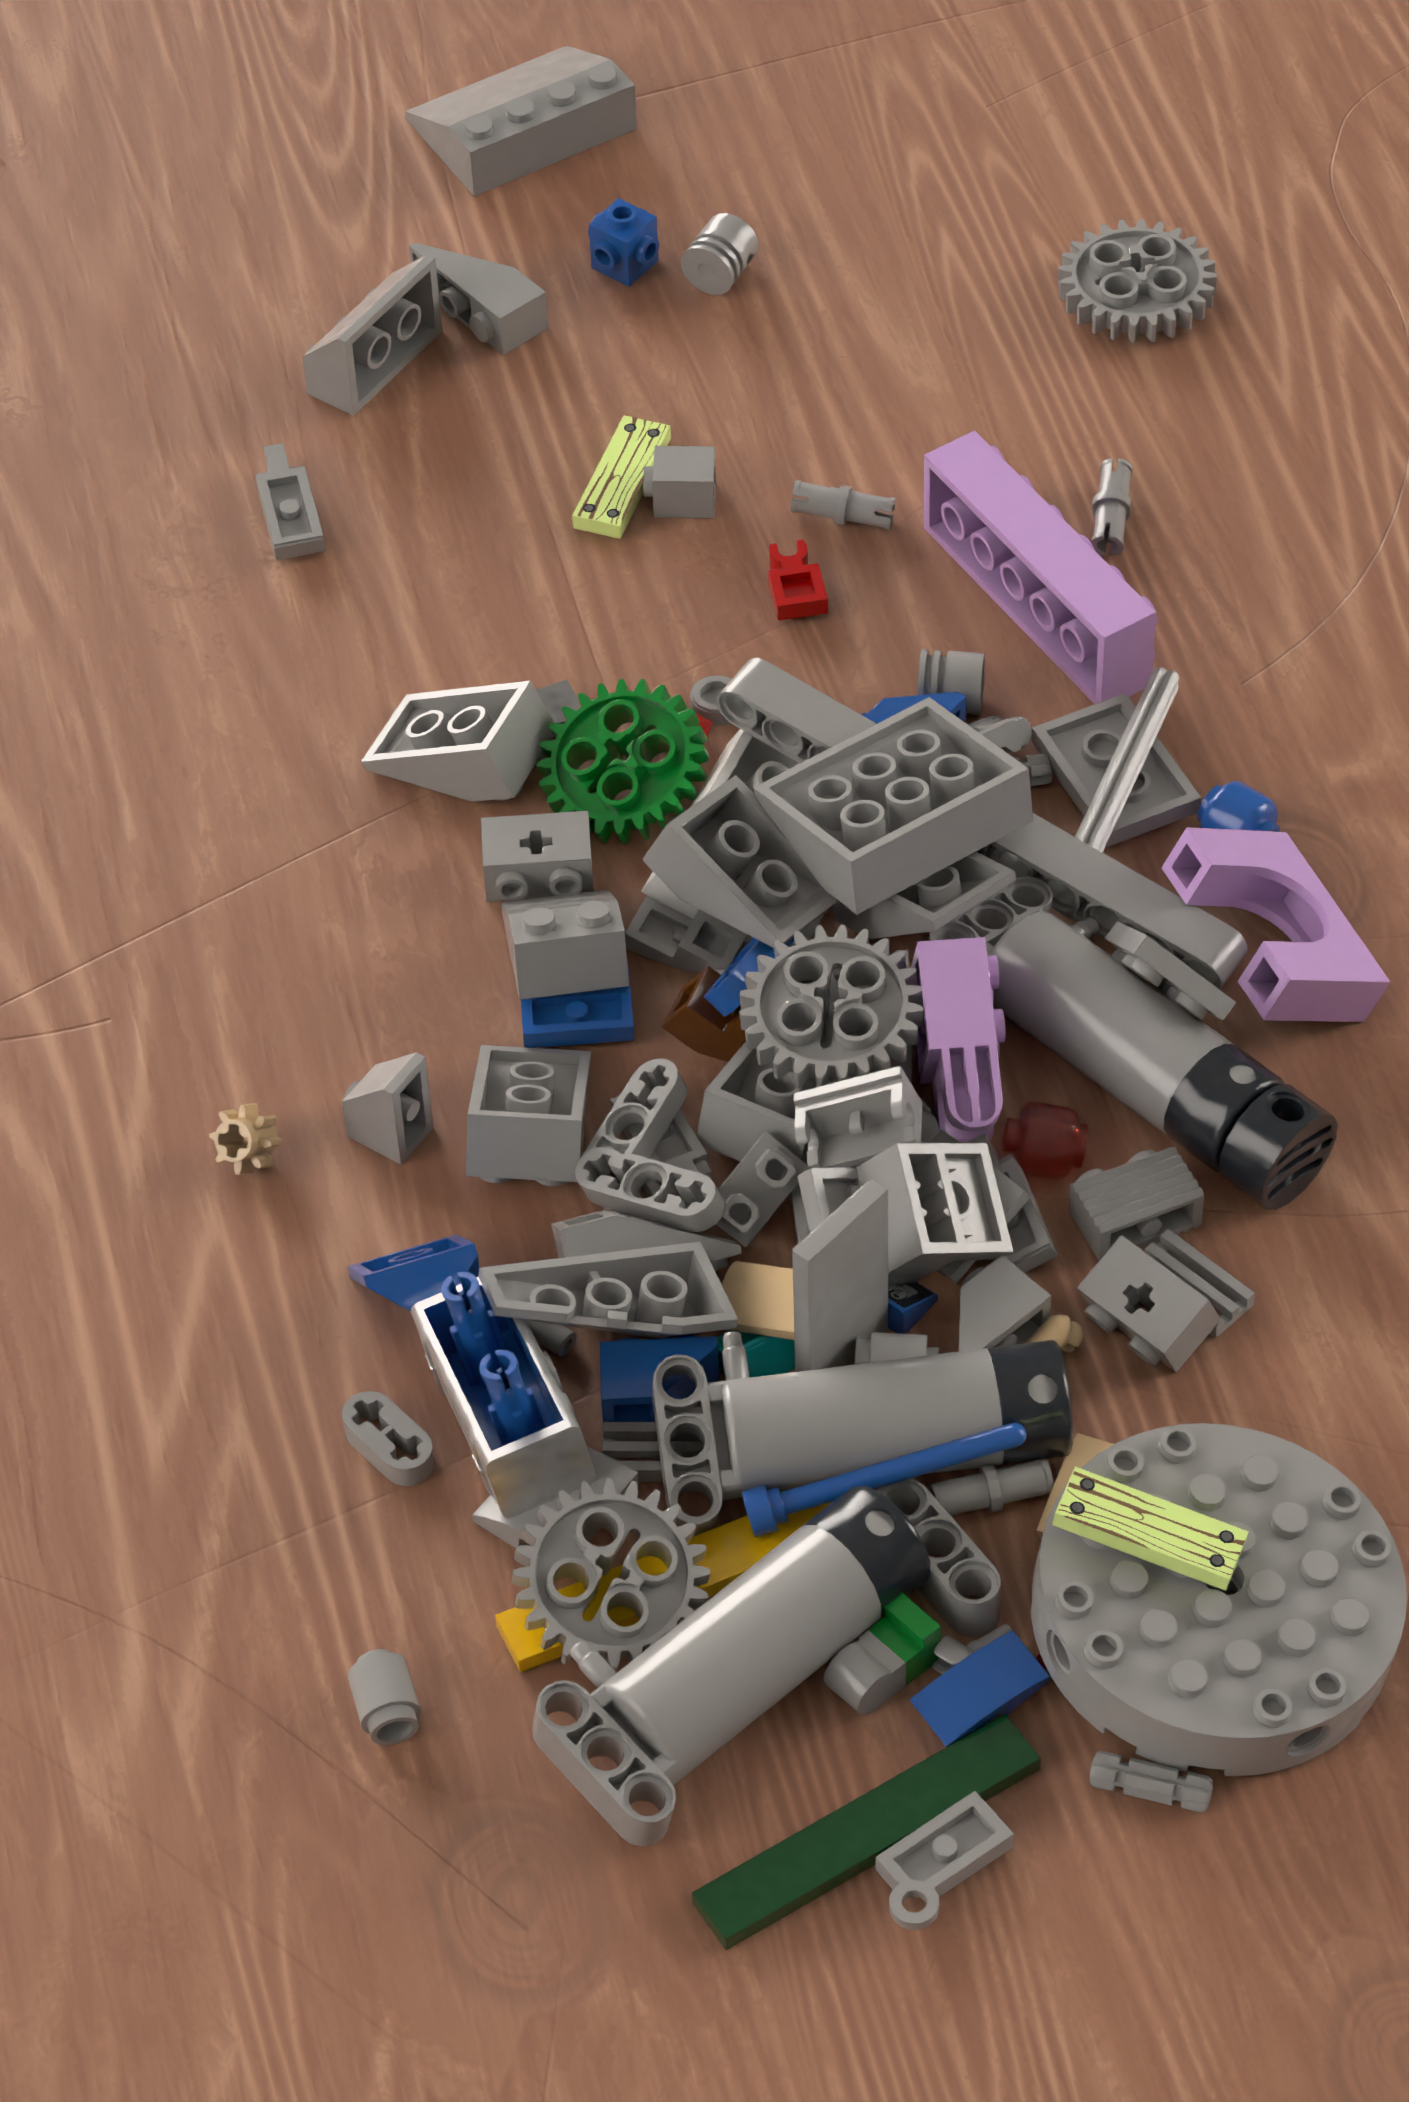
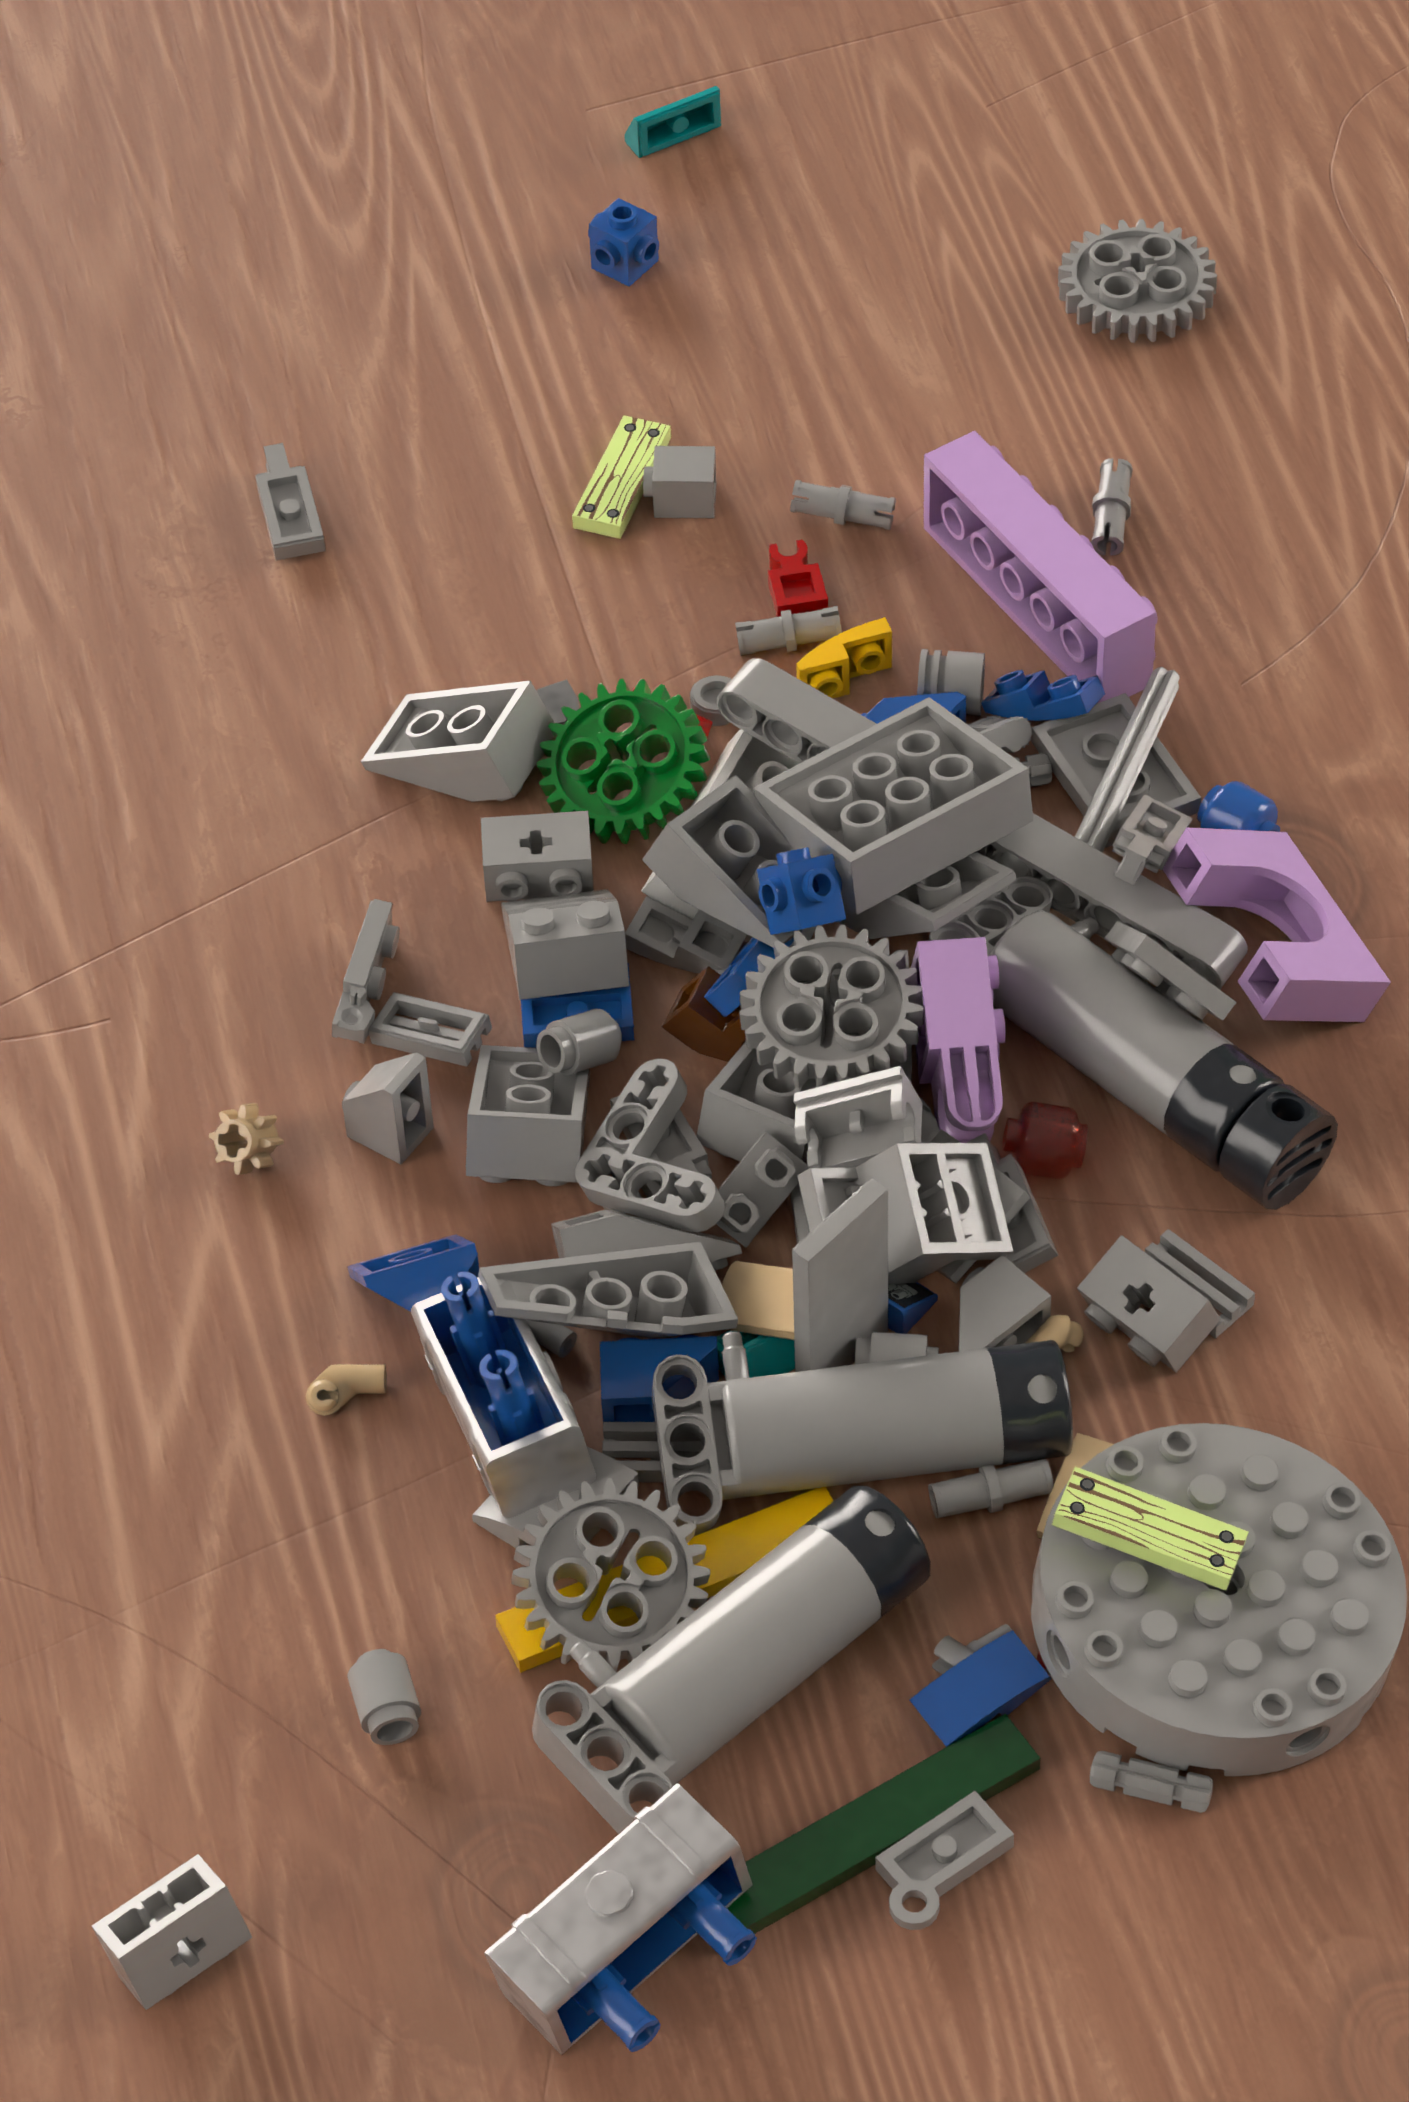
(172, 1931): none -> light grey brick
(341, 1383): none -> tan arm
(364, 974): none -> light grey hinge
(376, 338): light grey slope -> none
(396, 1430): light grey beam -> none
(425, 1034): none -> light grey tile
(488, 297): light grey slope -> none
(527, 117): light grey slope -> none
(579, 1042): none -> light grey brick
(622, 1921): none -> flat silver piece
(674, 122): none -> teal slope
(719, 254): light grey piece -> none
(771, 1507): blue piece -> none
(788, 630): none -> light grey pin
(800, 891): none -> blue brick
(846, 656): none -> yellow slope
(885, 1657): leg -> none
(958, 1574): light grey beam -> none
(1039, 700): none -> blue slope
(1136, 1200): light grey brick -> none
(1148, 838): none -> light grey hinge

